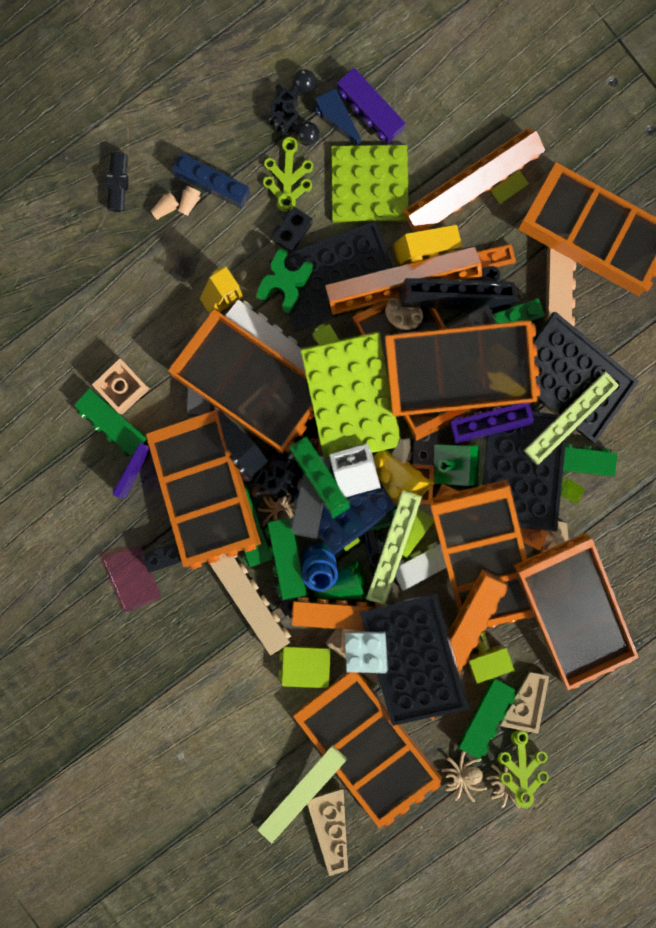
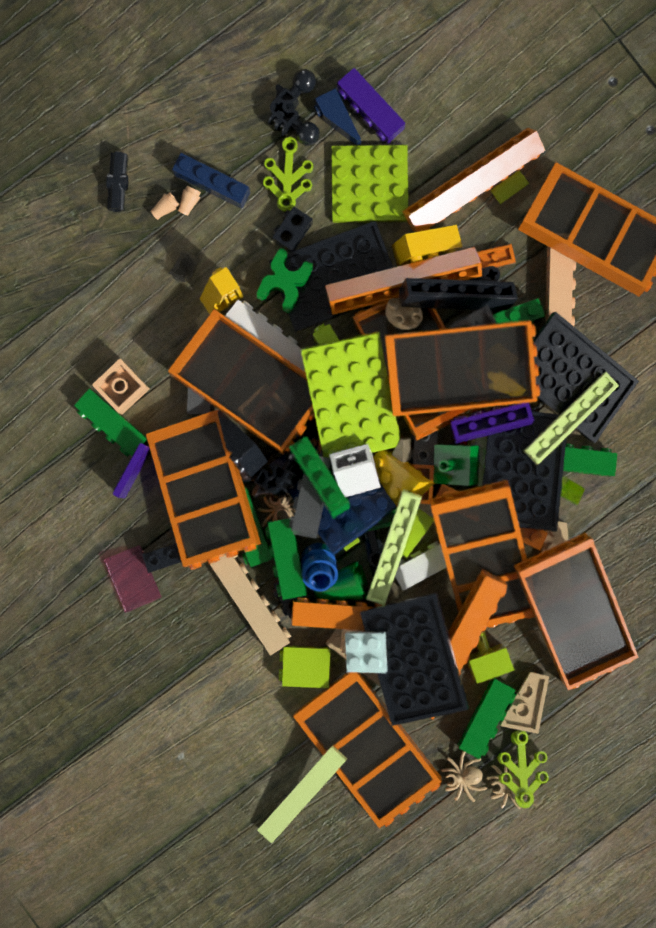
(329, 823): tan wing -> none

